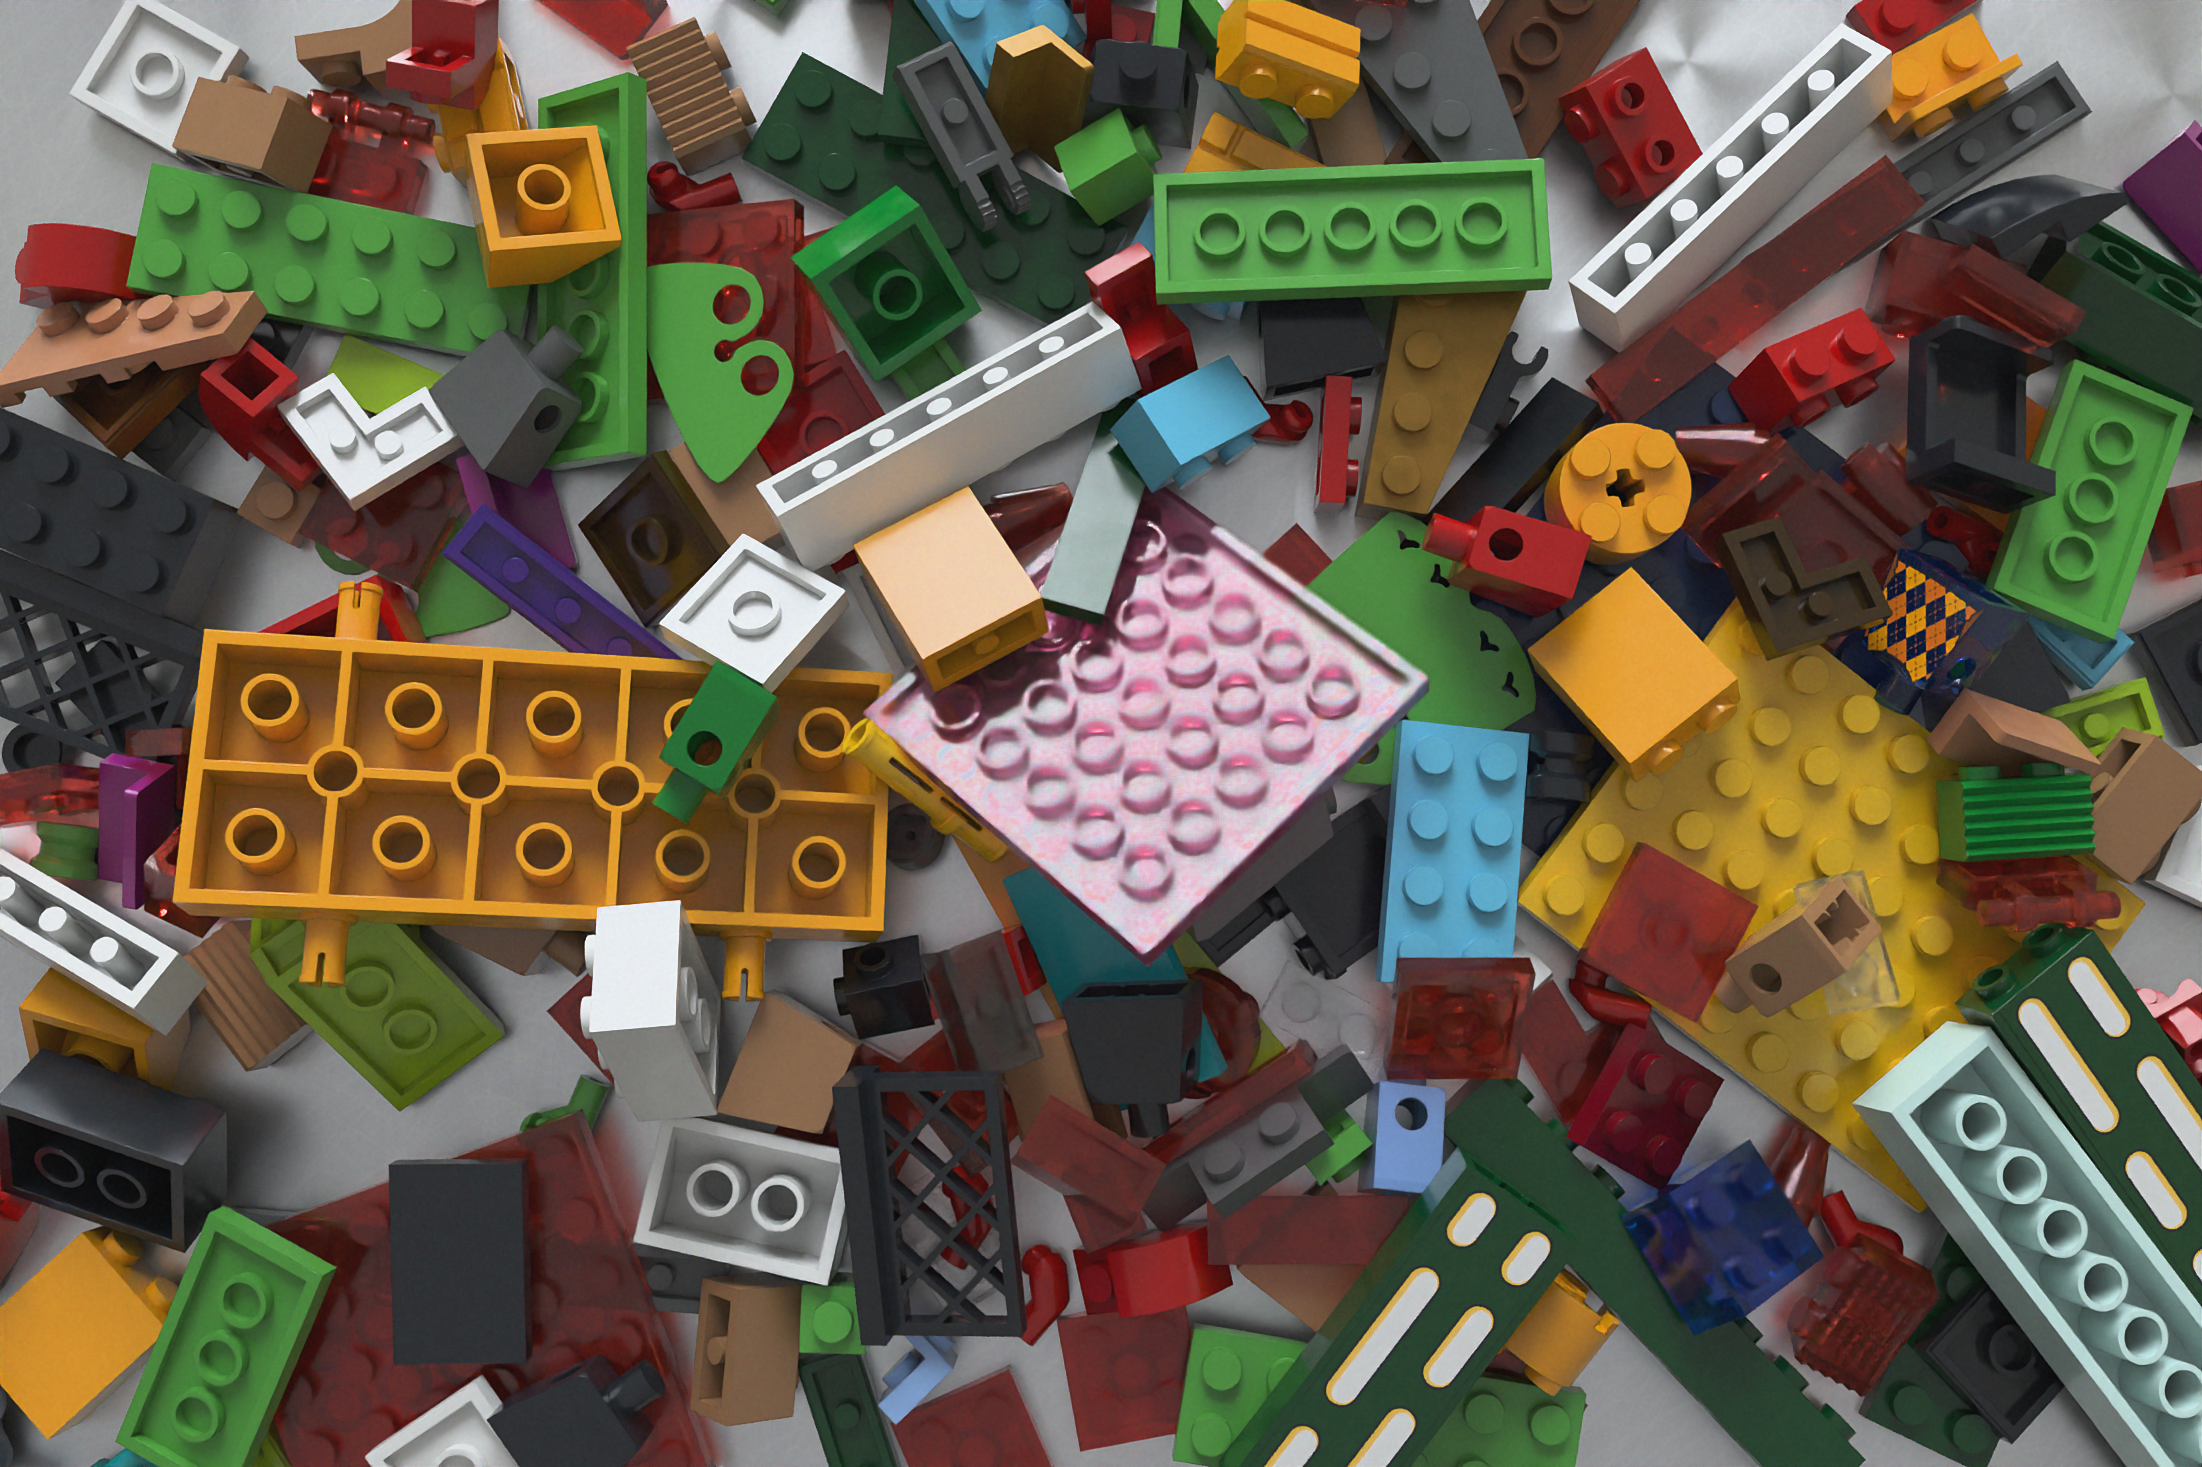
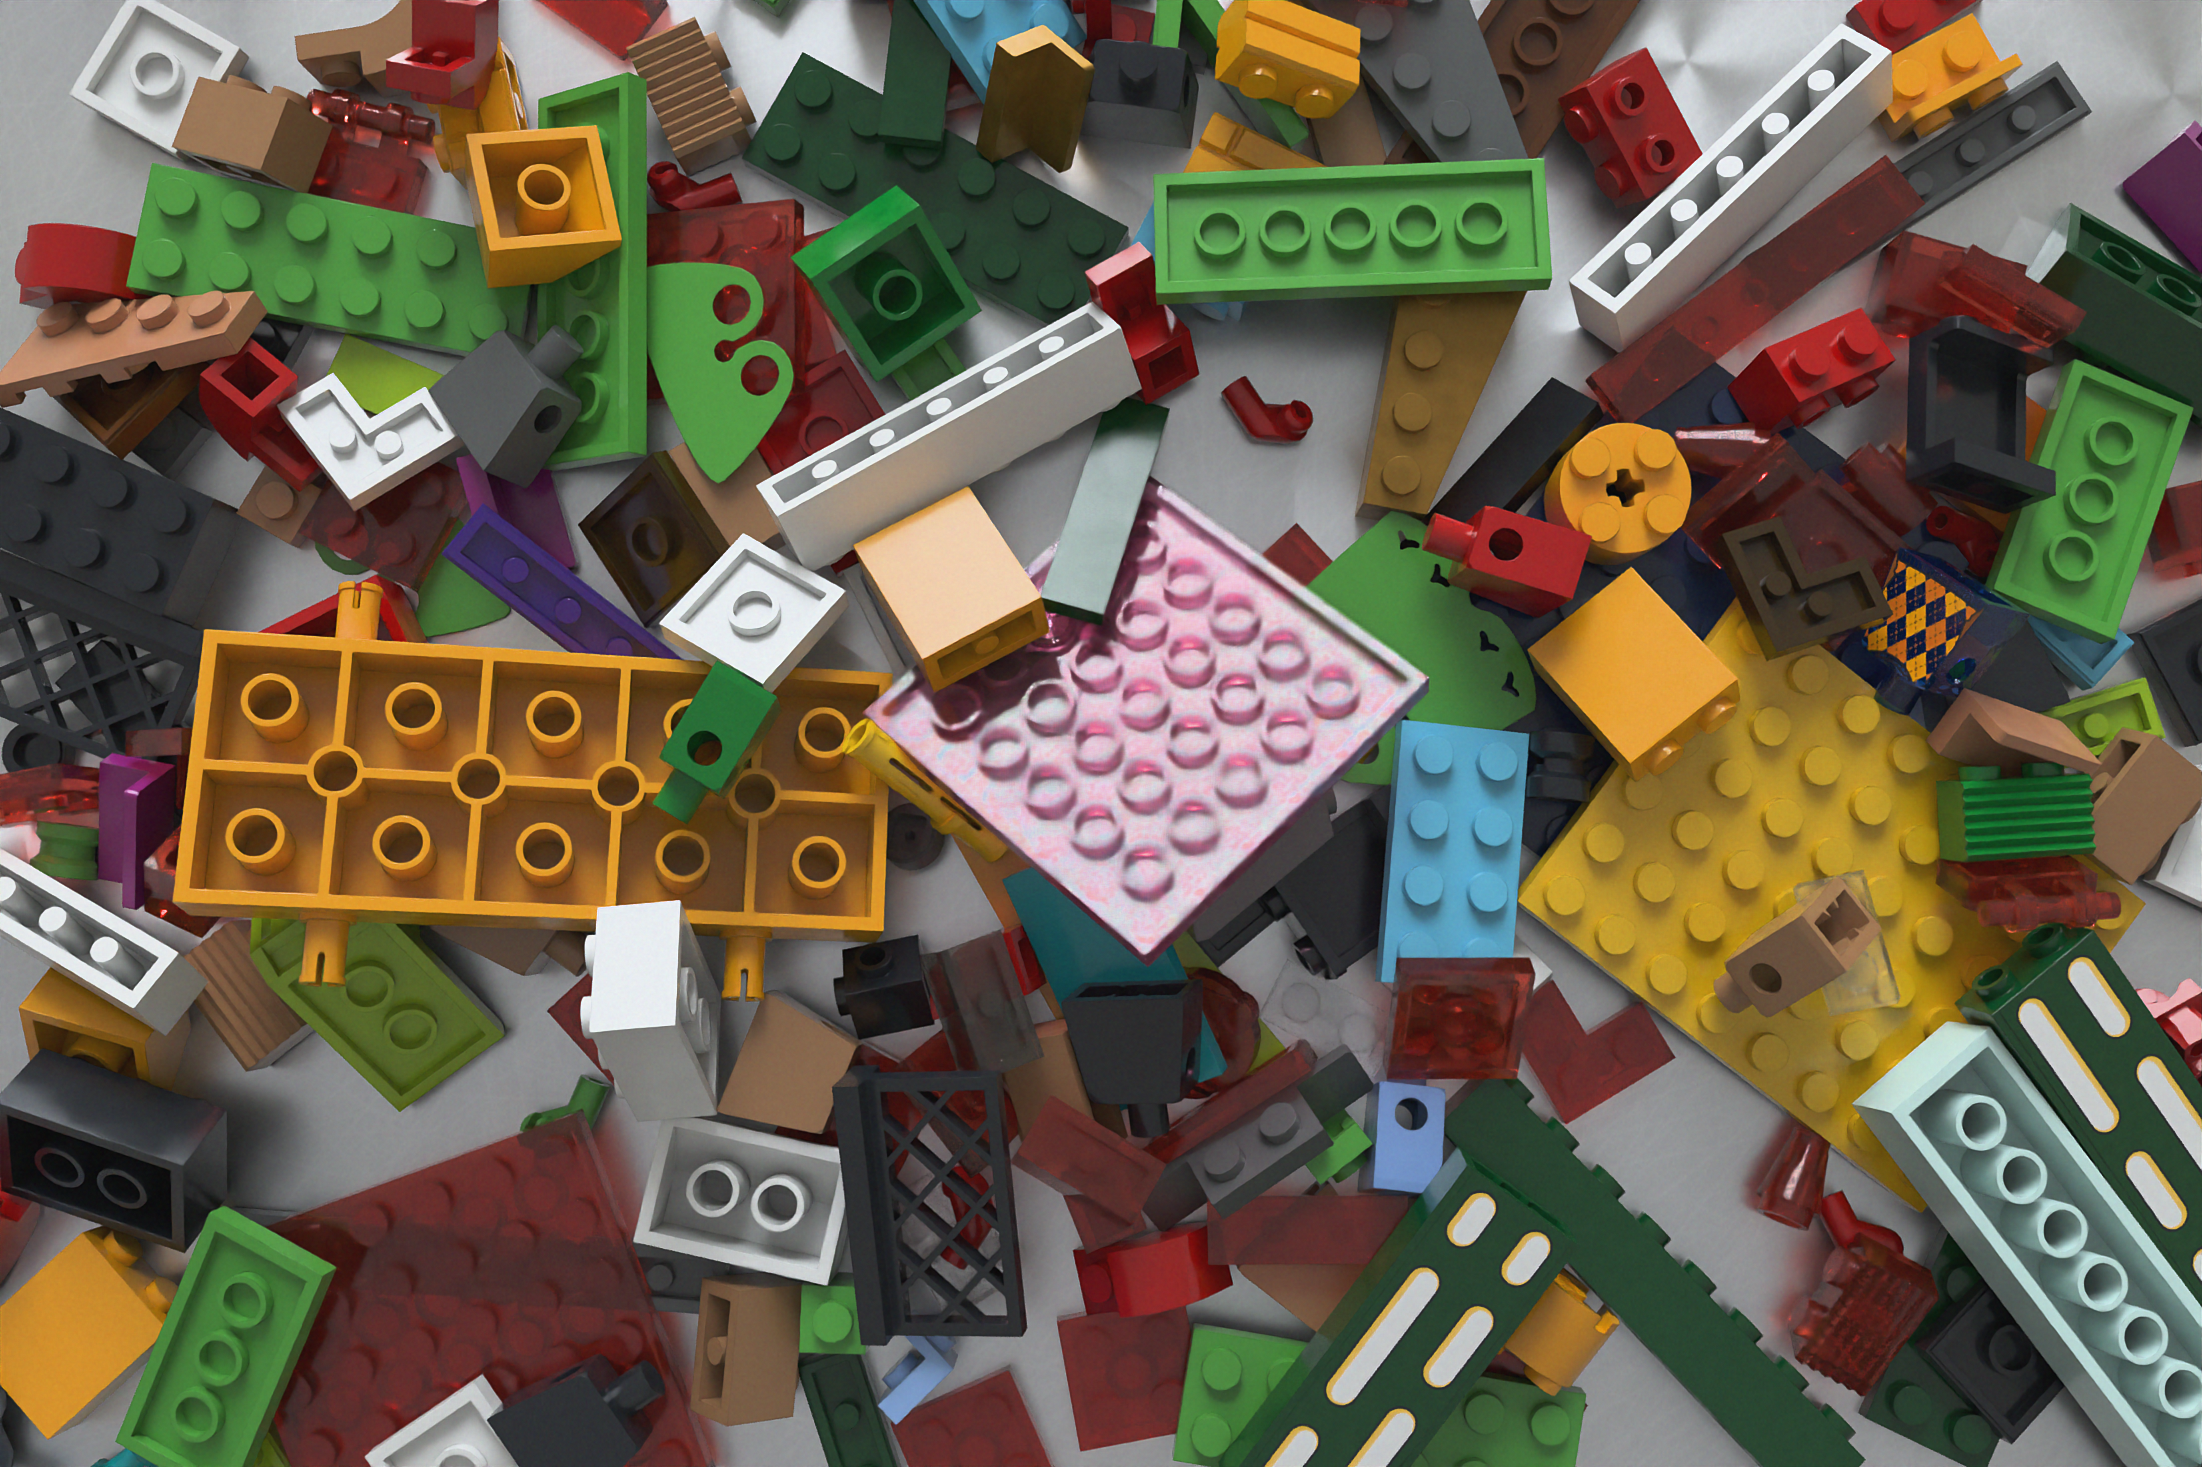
(460, 1261): black tile -> none
(961, 132): dark grey hinge -> none
(1029, 513): clear red cone -> none
(1048, 1290): red arm -> none
(1109, 165): bright green brick -> none
(1190, 424): medium azure brick -> none
(1314, 339): black torso -> none
(1338, 418): red plate -> none
(1495, 404): black plate -> none
(1602, 1003): red arm -> none
(1645, 1107): dark red plate -> none
(1667, 932): clear red plate -> none
(1722, 1238): clear blue brick -> none
(2022, 208): black slope -> none

